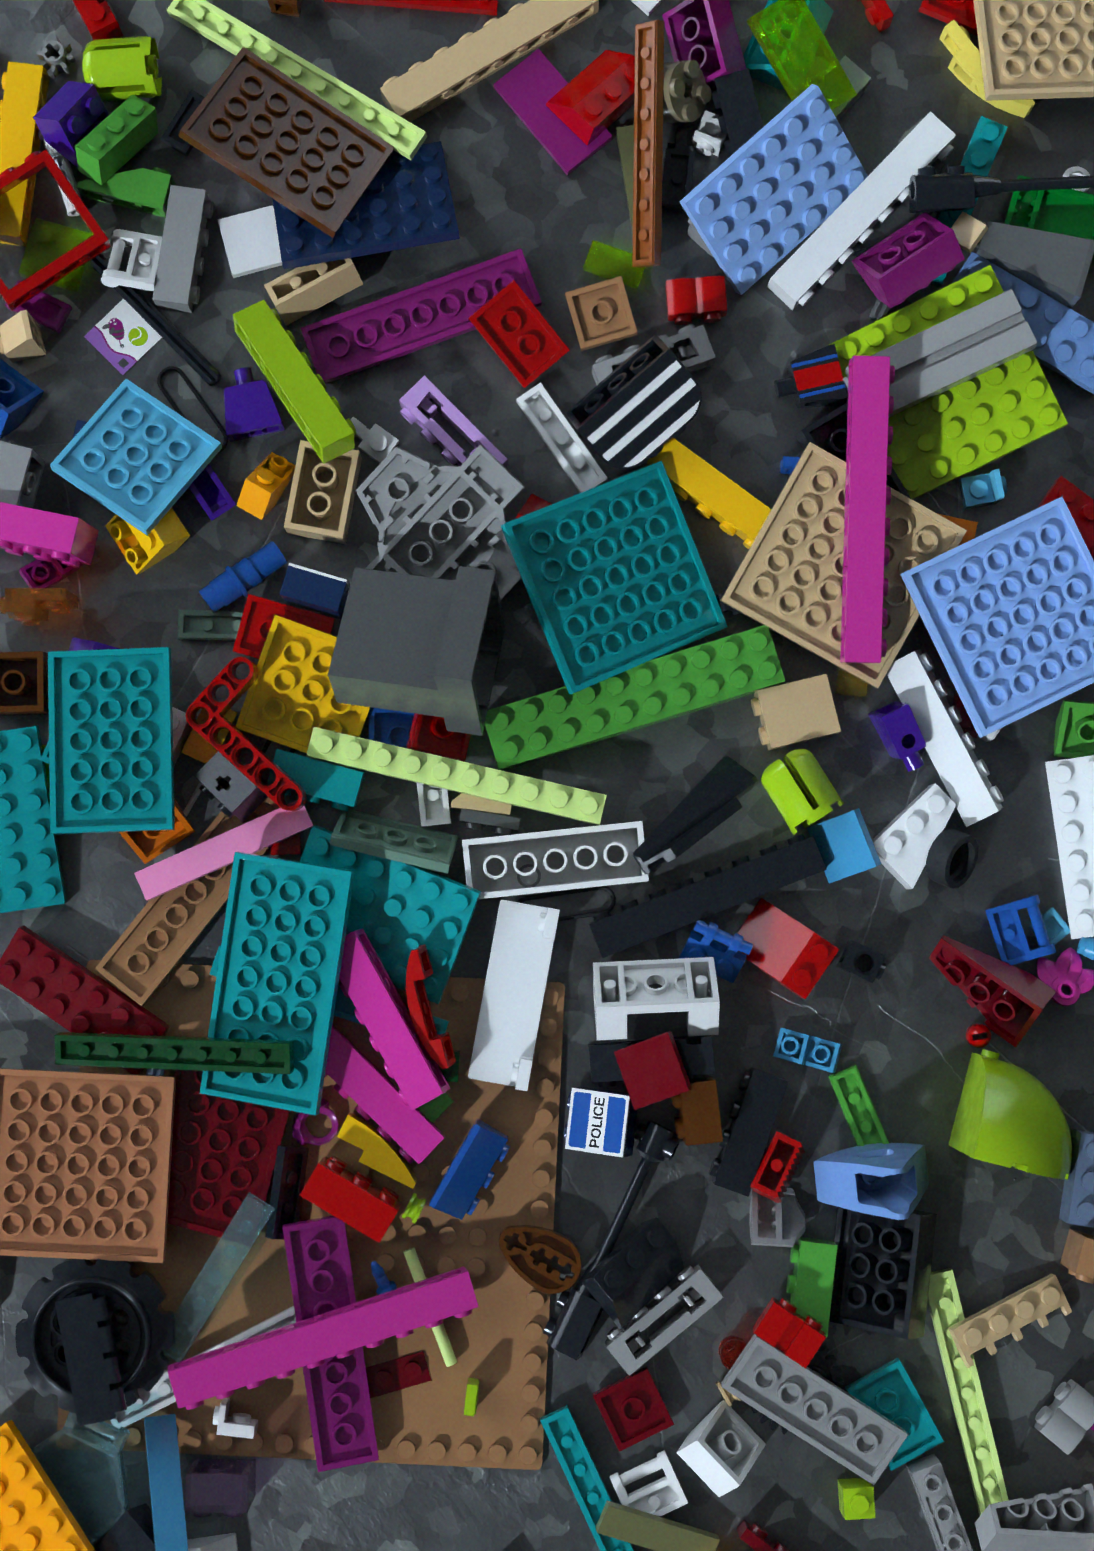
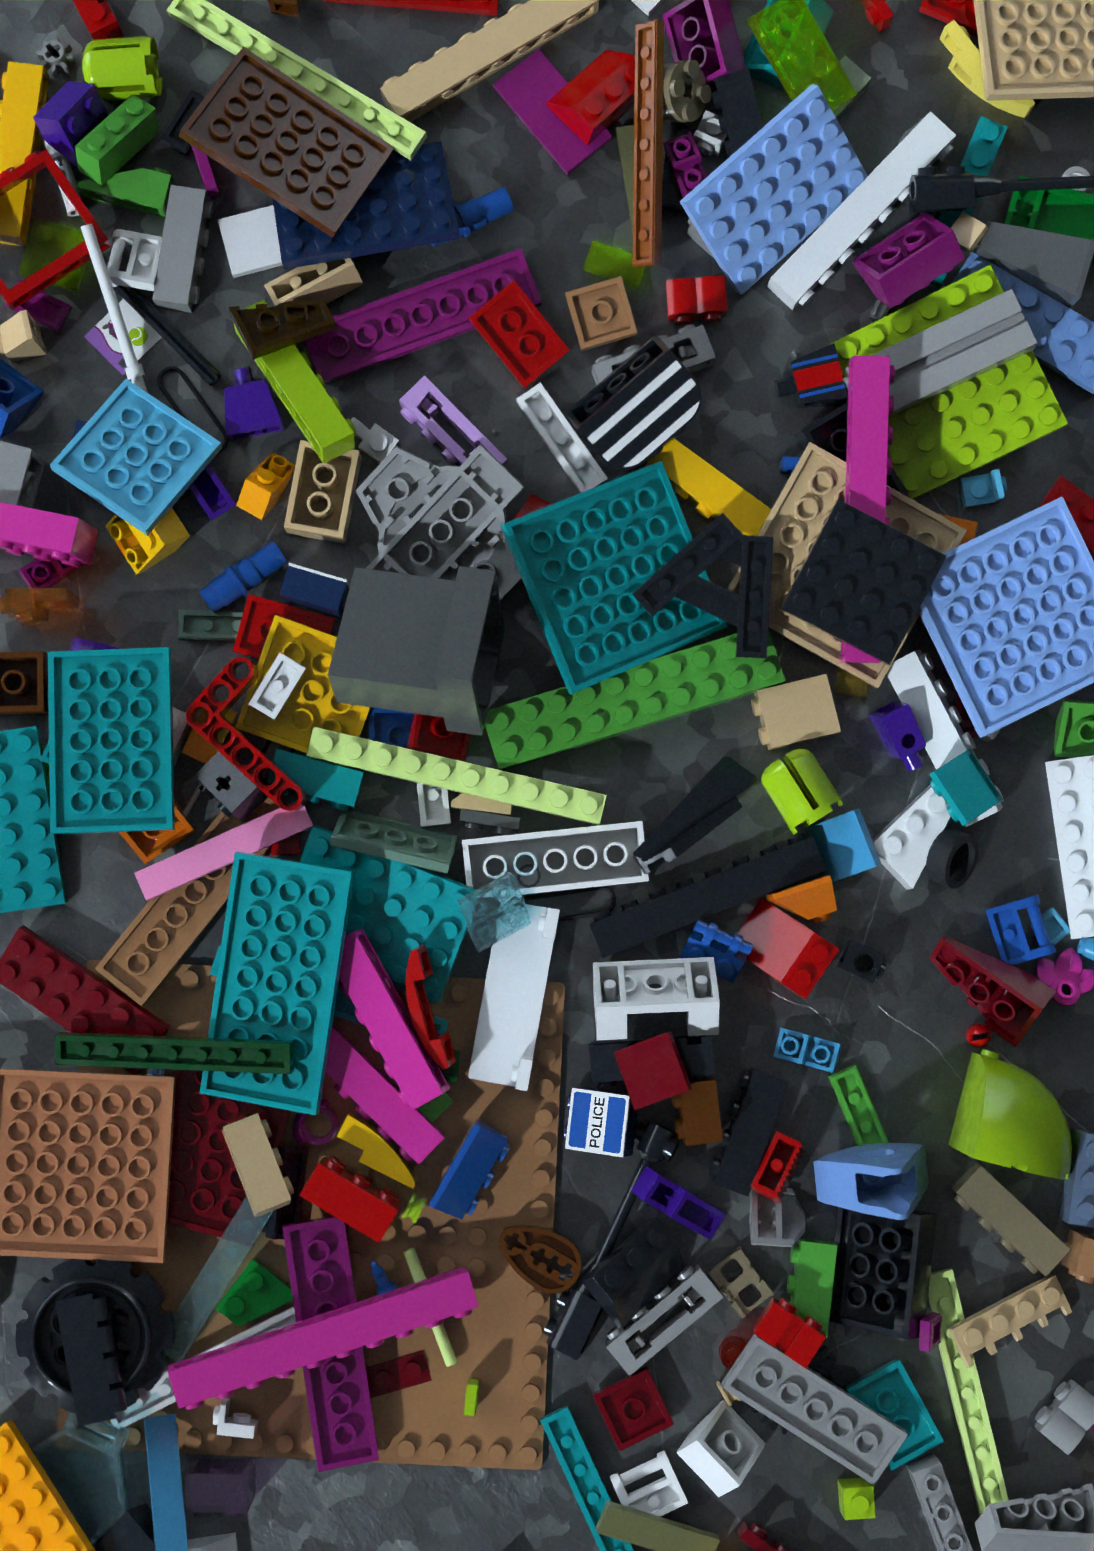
(134, 370): none -> white bar
(206, 174): none -> magenta tile
(254, 1294): none -> green wing
(258, 1164): none -> tan brick
(277, 685): none -> white plate
(278, 327): none -> dark brown wing
(480, 211): none -> blue piece
(494, 911): none -> clear light blue slope
(678, 1202): none -> dark purple slope
(681, 580): none -> black plate
(685, 162): none -> magenta slope
(732, 1288): none -> dark tan piece
(807, 900): none -> orange slope
(863, 582): none -> black plate
(930, 1331): none -> magenta tile
(965, 787): none -> teal slope
(1010, 1219): none -> dark tan brick

